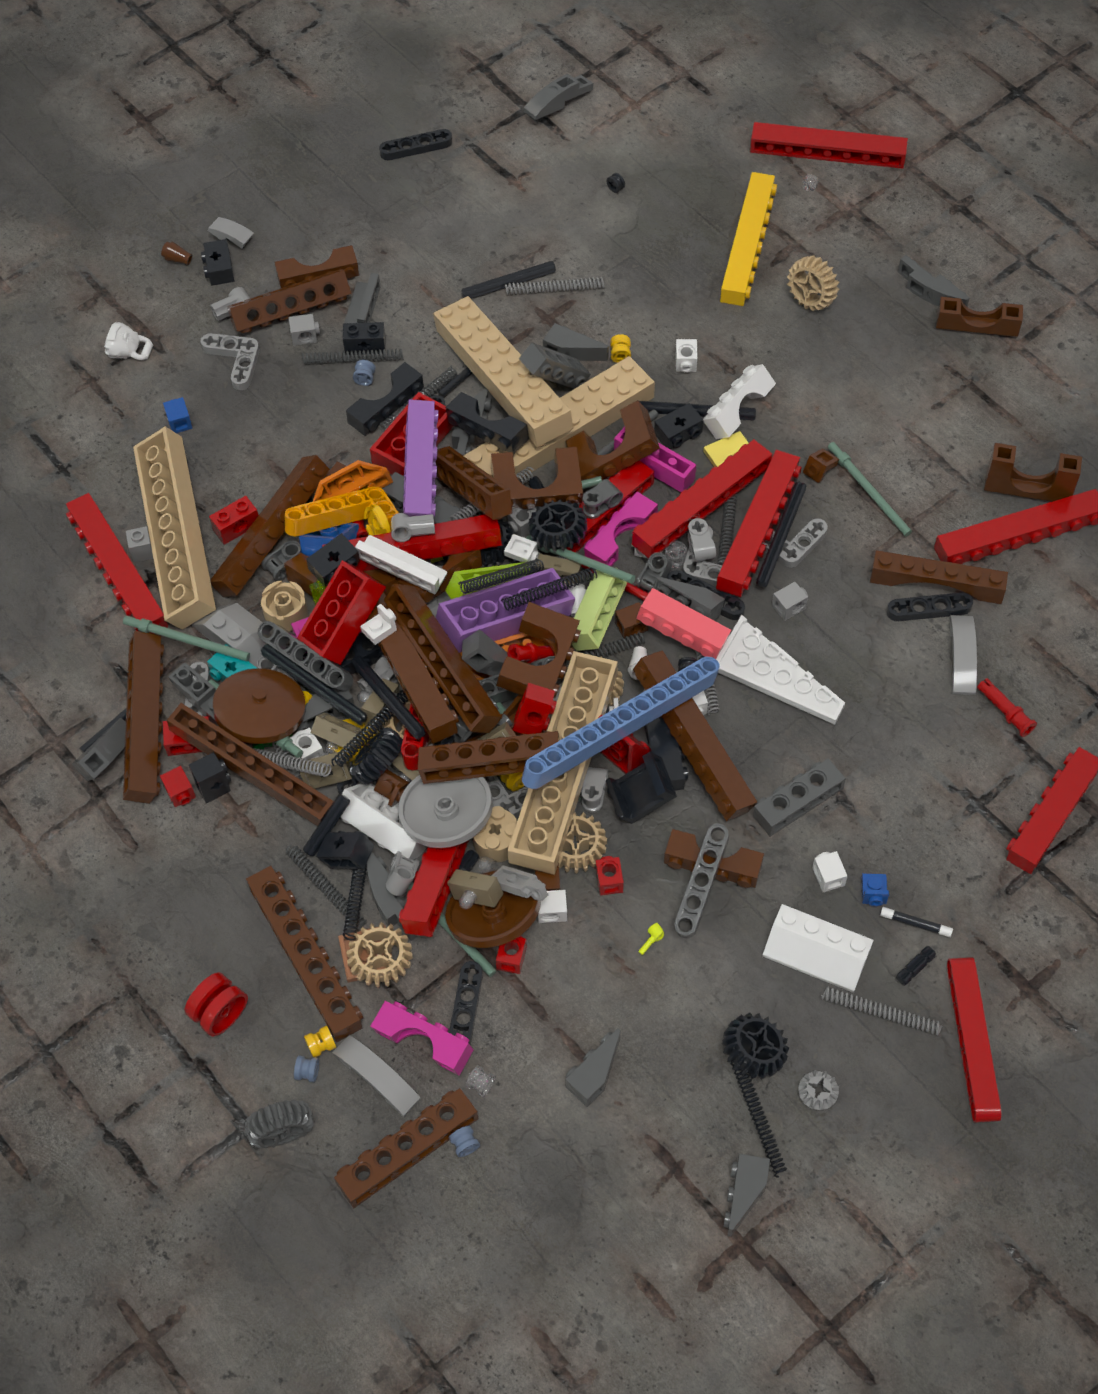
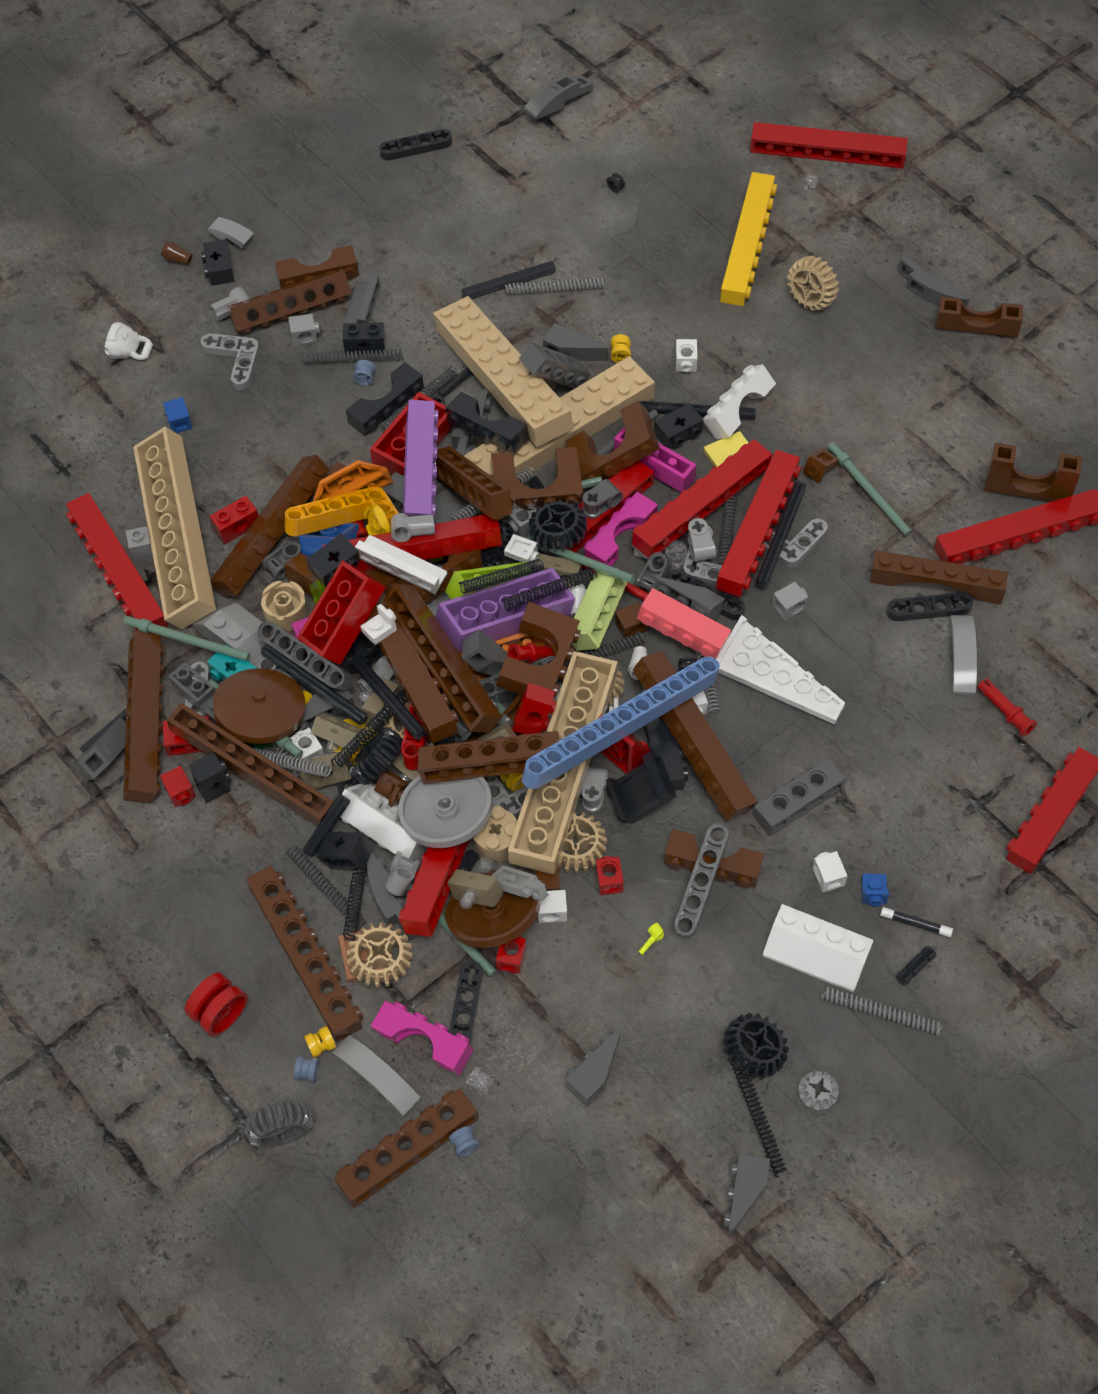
(973, 1040): red beam -> none

